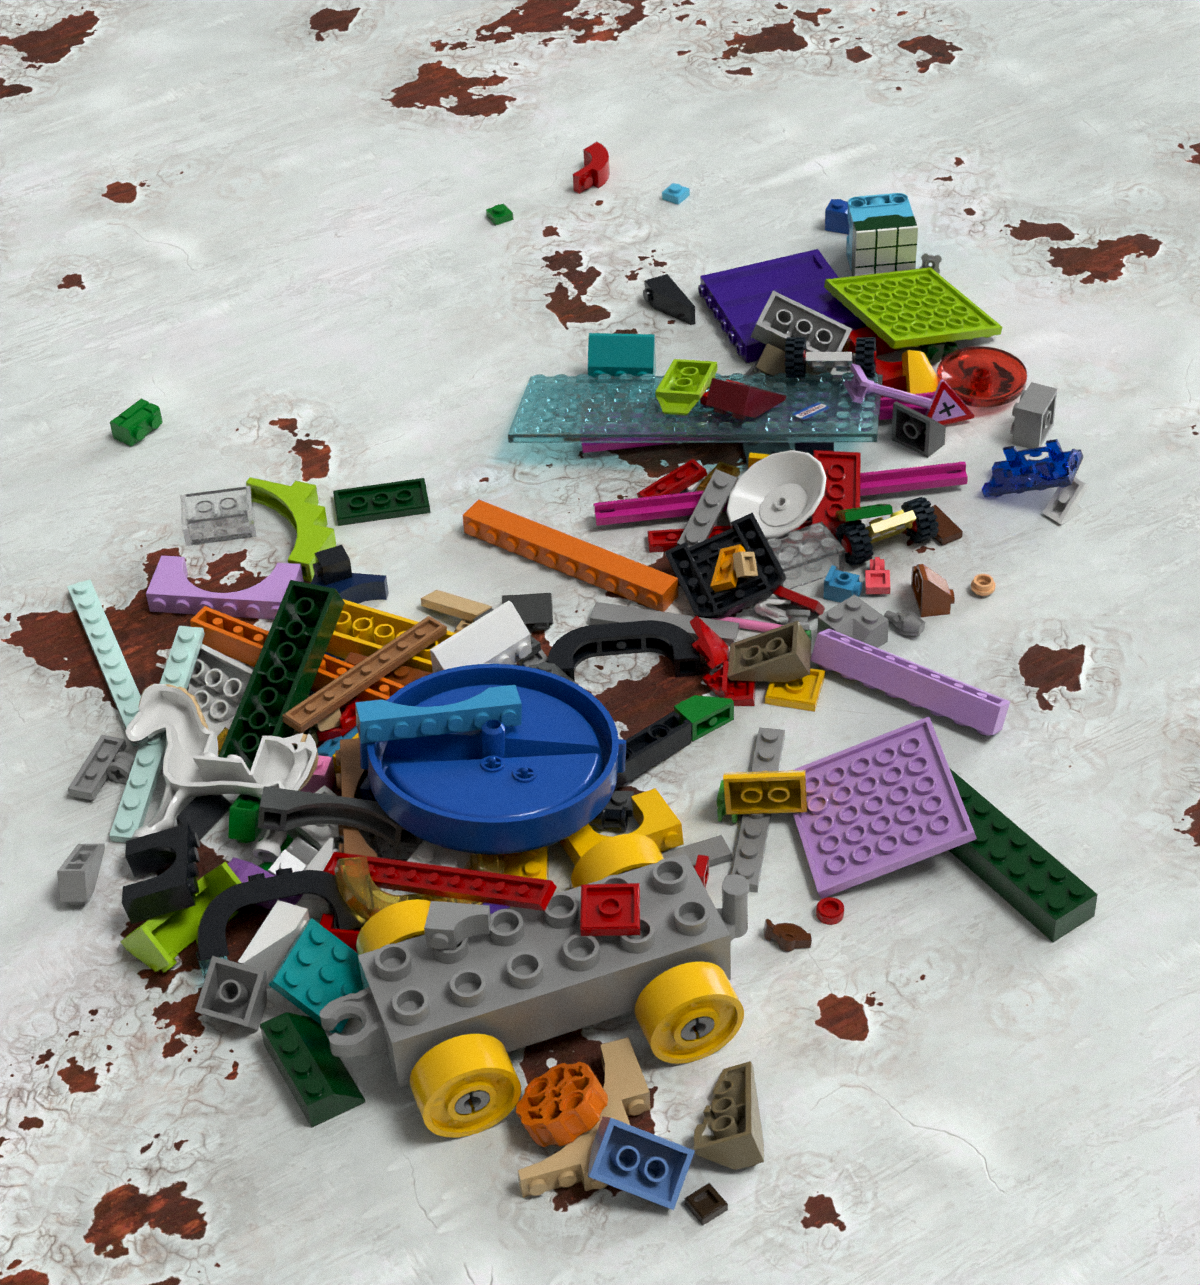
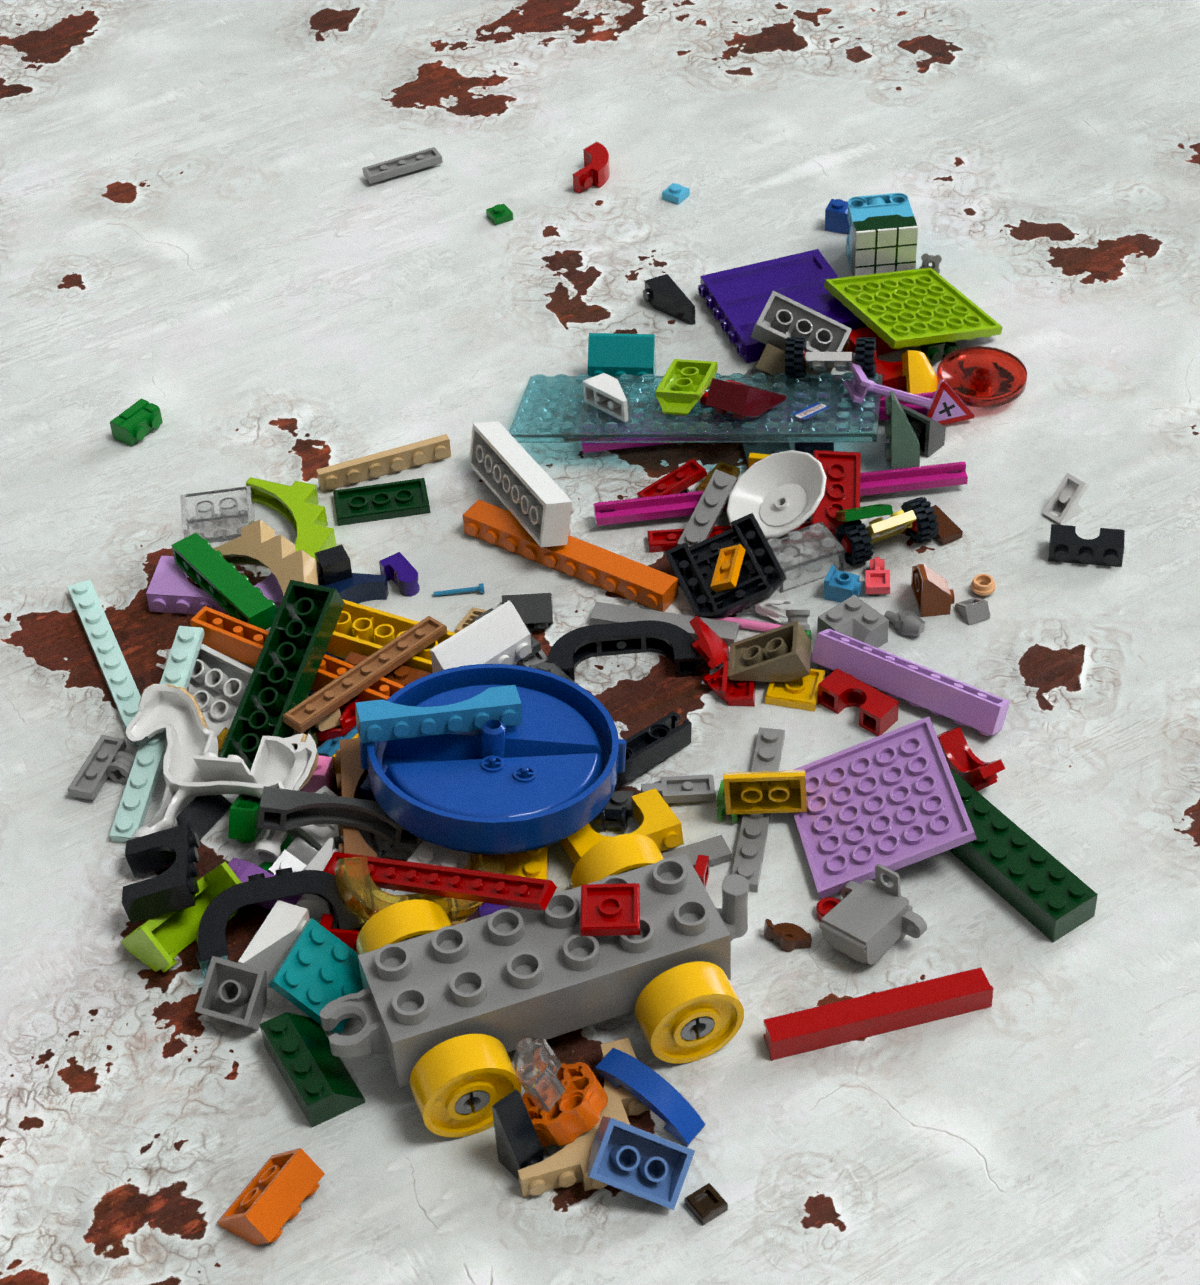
(79, 873): light grey slope -> none
(223, 582): none -> green brick
(262, 548): none -> tan arch
(272, 1197): none -> orange slope
(383, 463): none -> tan plate
(401, 573): none -> dark purple leg
(402, 165): none -> light grey plate
(453, 922): light grey arch -> none
(454, 605): tan tile -> none
(480, 588): none -> dark azure piece
(515, 1134): none -> black slope
(521, 484): none -> white brick
(537, 1072): none -> clear brick
(607, 395): none -> white slope
(654, 1092): none -> blue slope
(684, 788): none -> light grey hinge
(705, 713): green slope -> none
(732, 1122): dark tan wedge -> none
(745, 564): tan plate -> none
(799, 600): red tile -> none
(871, 918): none -> light grey piece
(876, 709): none -> red arch
(877, 1013): none -> red tile
(903, 443): none -> sand green slope
(966, 763): none -> red arch
(973, 610): none -> light grey slope
(1024, 475): clear blue piece -> none
(1034, 415): light grey slope -> none
(1070, 548): none -> black arch

